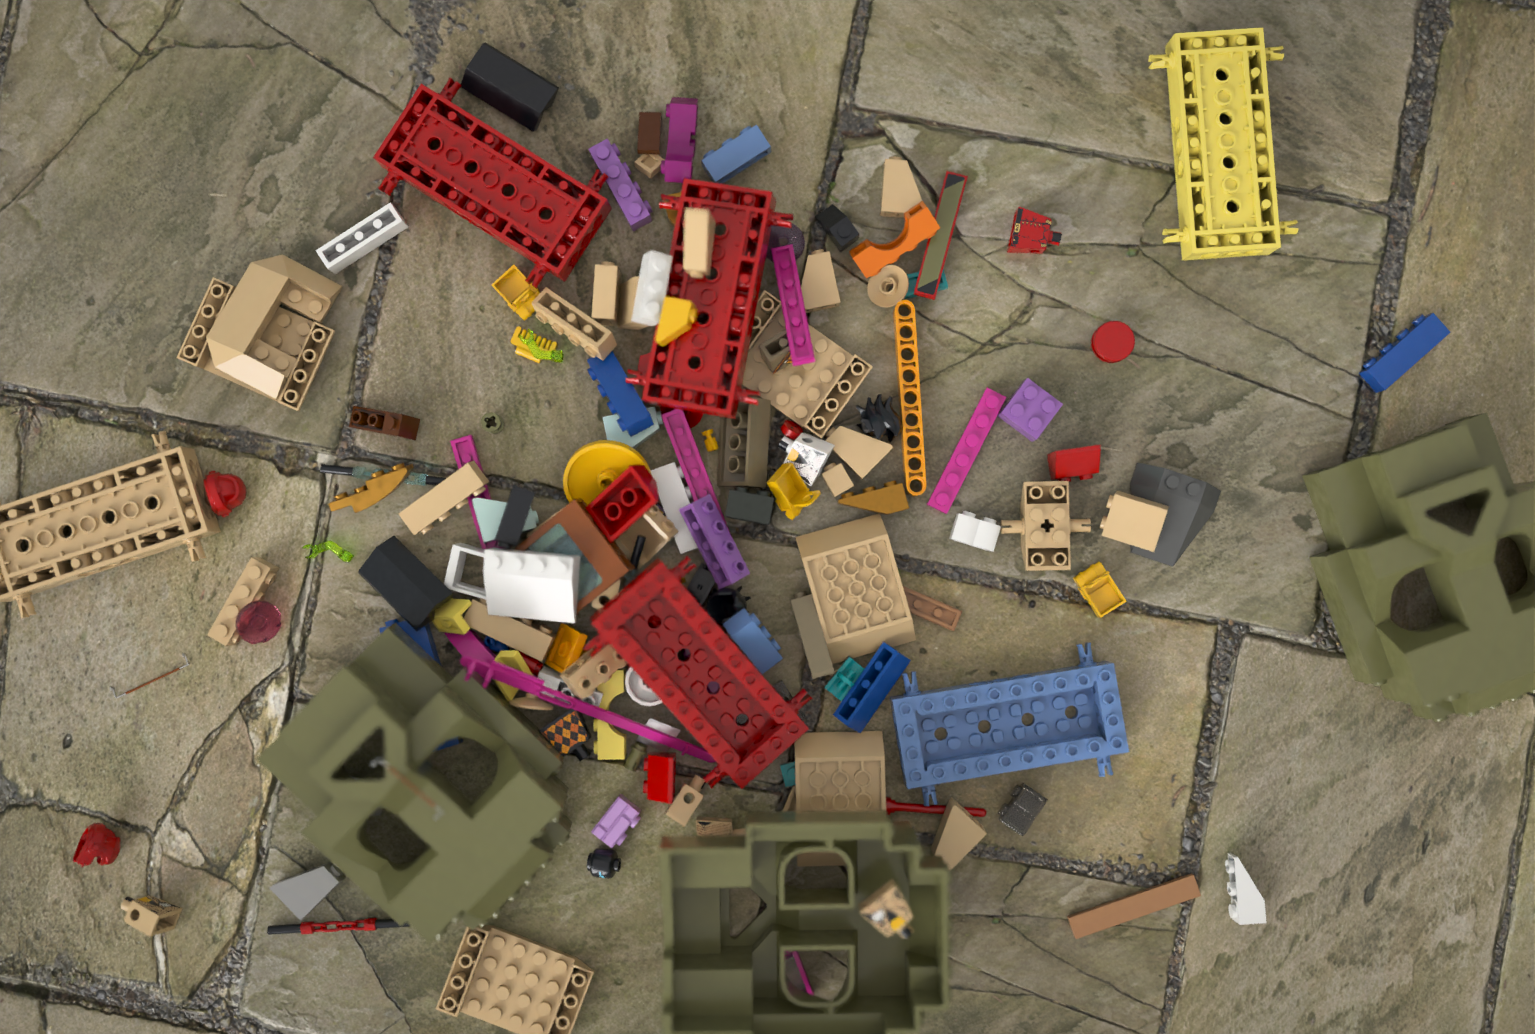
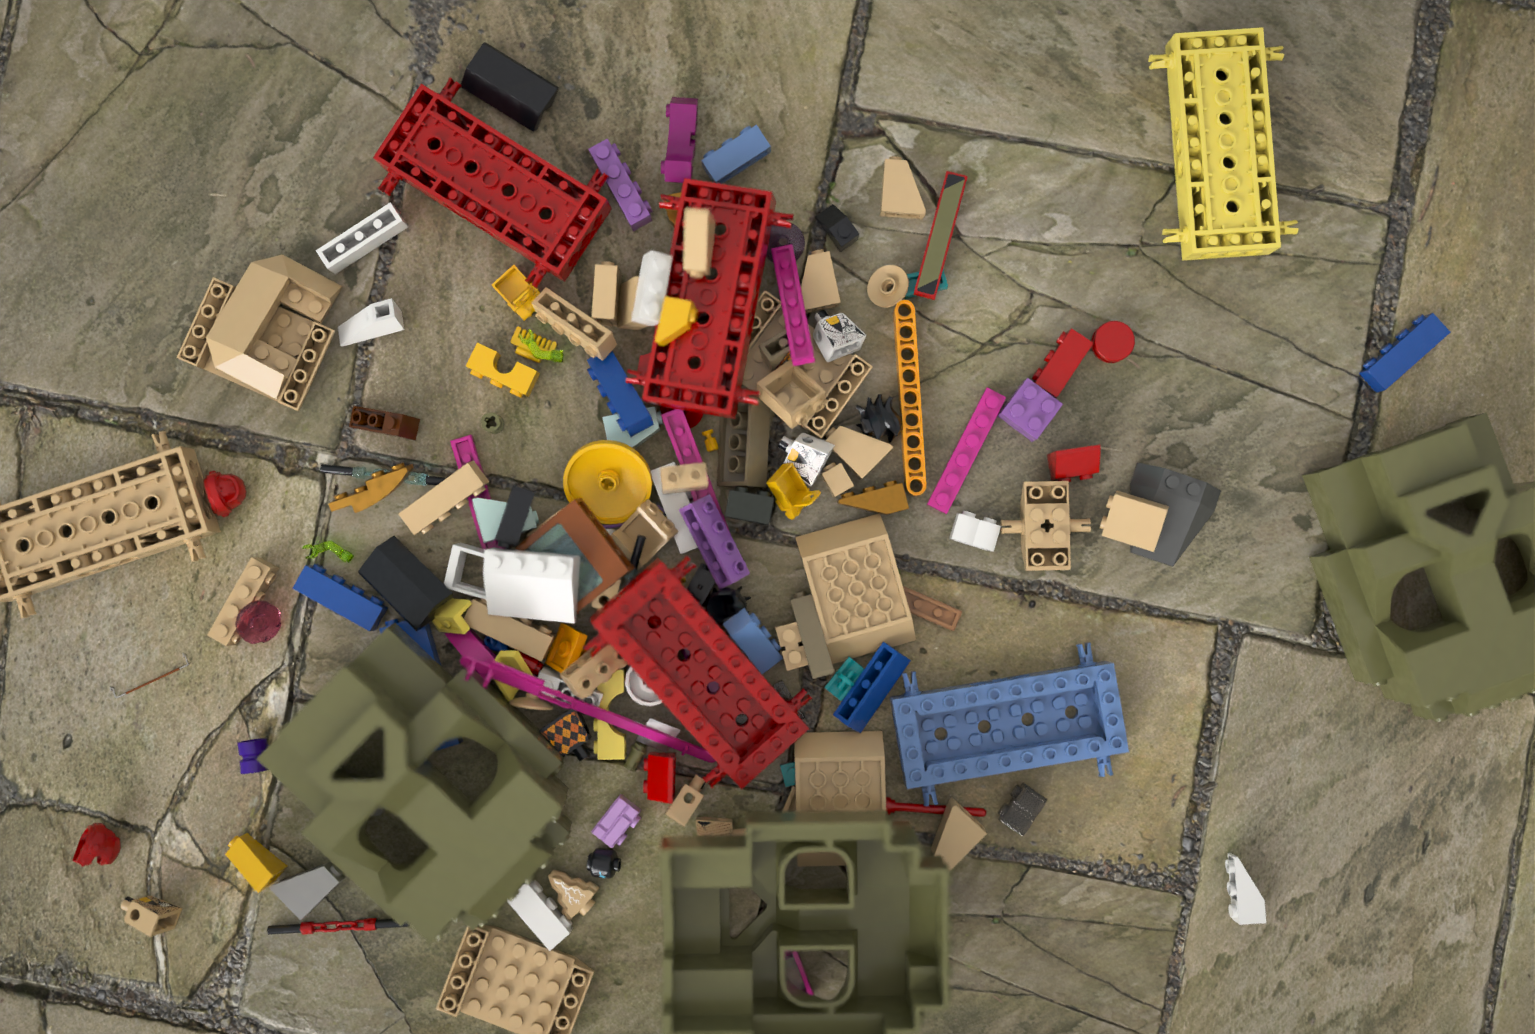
(250, 751): none -> dark purple wheel
(255, 862): none -> yellow slope
(340, 597): none -> blue brick
(372, 322): none -> white slope
(411, 786): dark orange piece -> none
(484, 363): none -> yellow arch
(541, 914): none -> white brick
(573, 893): none -> tan rock
(624, 501): red slope -> none
(649, 133): reddish brown tile -> none
(649, 164): tan plate -> none
(684, 478): none -> tan panel
(780, 378): none -> tan window
(791, 429): red tile -> none
(793, 654): none -> tan piece
(836, 335): none -> white torso
(888, 910): tan torso -> none
(918, 225): orange arch -> none
(1031, 233): red torso -> none
(1062, 362): none -> red brick
(1099, 589): yellow piece -> none
(1134, 906): medium nougat tile -> none

